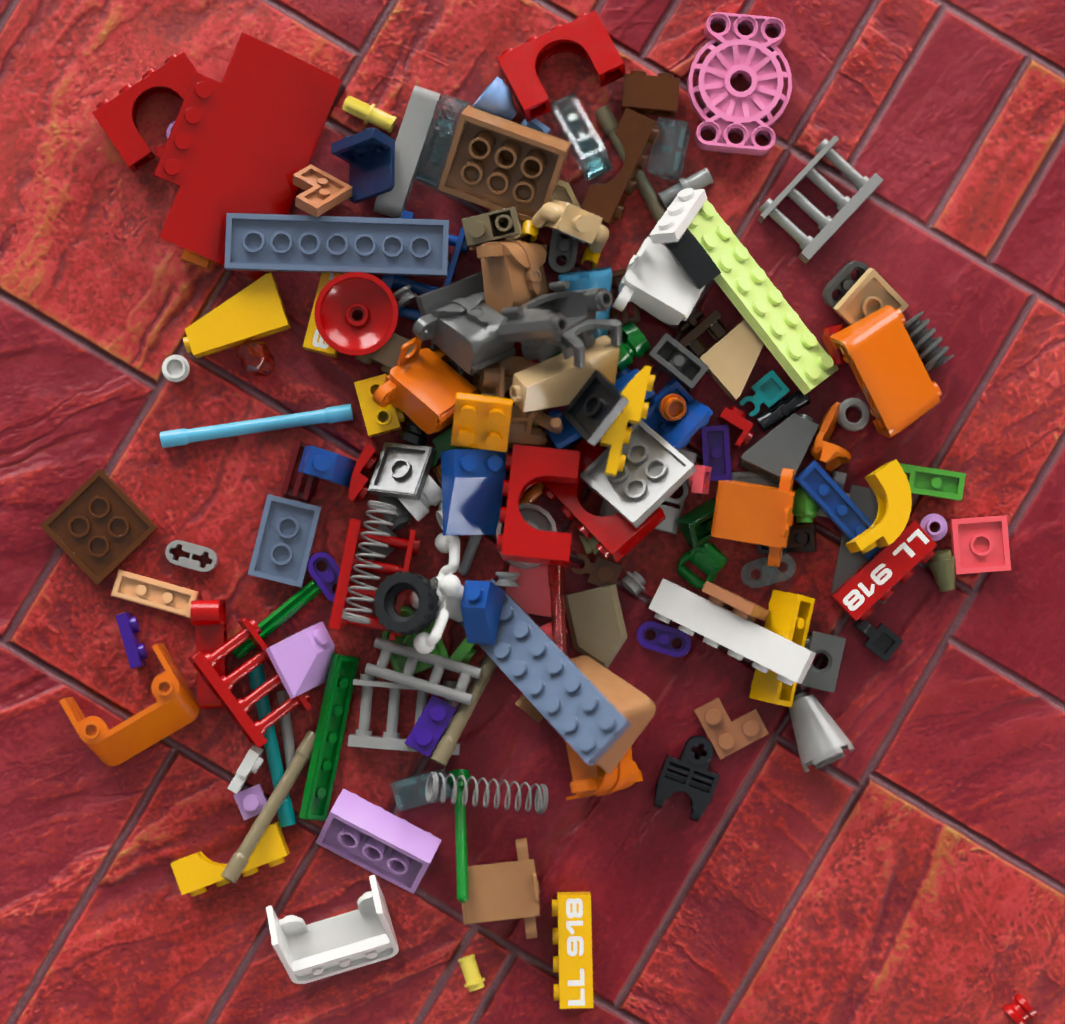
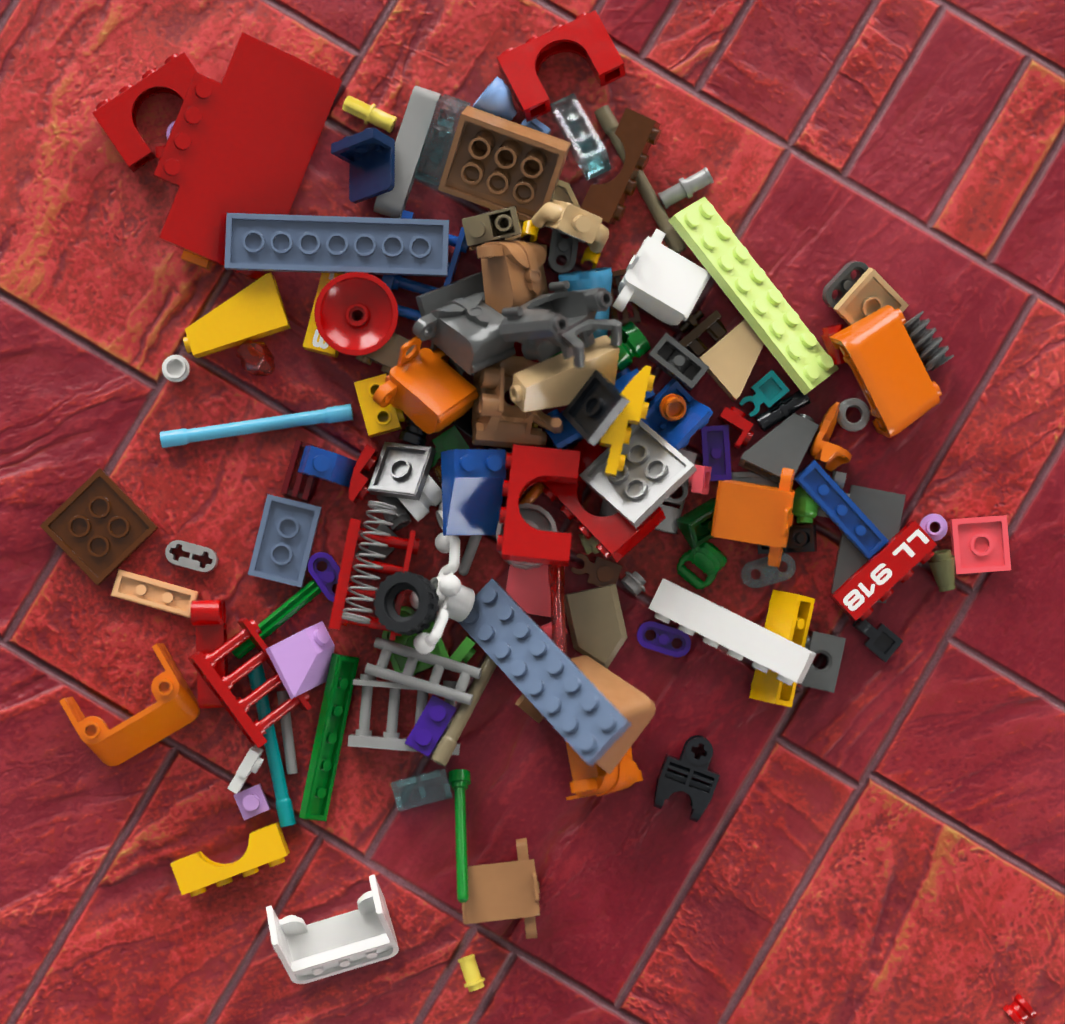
(135, 650): dark purple plate -> none
(240, 858): dark tan piece -> none
(320, 189): nougat plate -> none
(378, 841): lavender slope -> none
(404, 296): dark grey bush -> none
(481, 422): light orange plate -> none
(481, 611): blue slope -> none
(507, 579): light grey bush -> none
(540, 801): light grey piece -> none
(574, 950): yellow brick -> none
(650, 94): reddish brown brick -> none
(670, 150): clear light blue hinge -> none
(678, 216): white plate -> none
(693, 259): black slope -> none
(728, 599): nougat plate -> none
(729, 735): nougat plate -> none
(732, 110): bright pink piece -> none
(816, 733): light grey cone -> none
(827, 225): light grey fence -> none
(894, 508): yellow arch -> none
(935, 482): bright green plate -> none

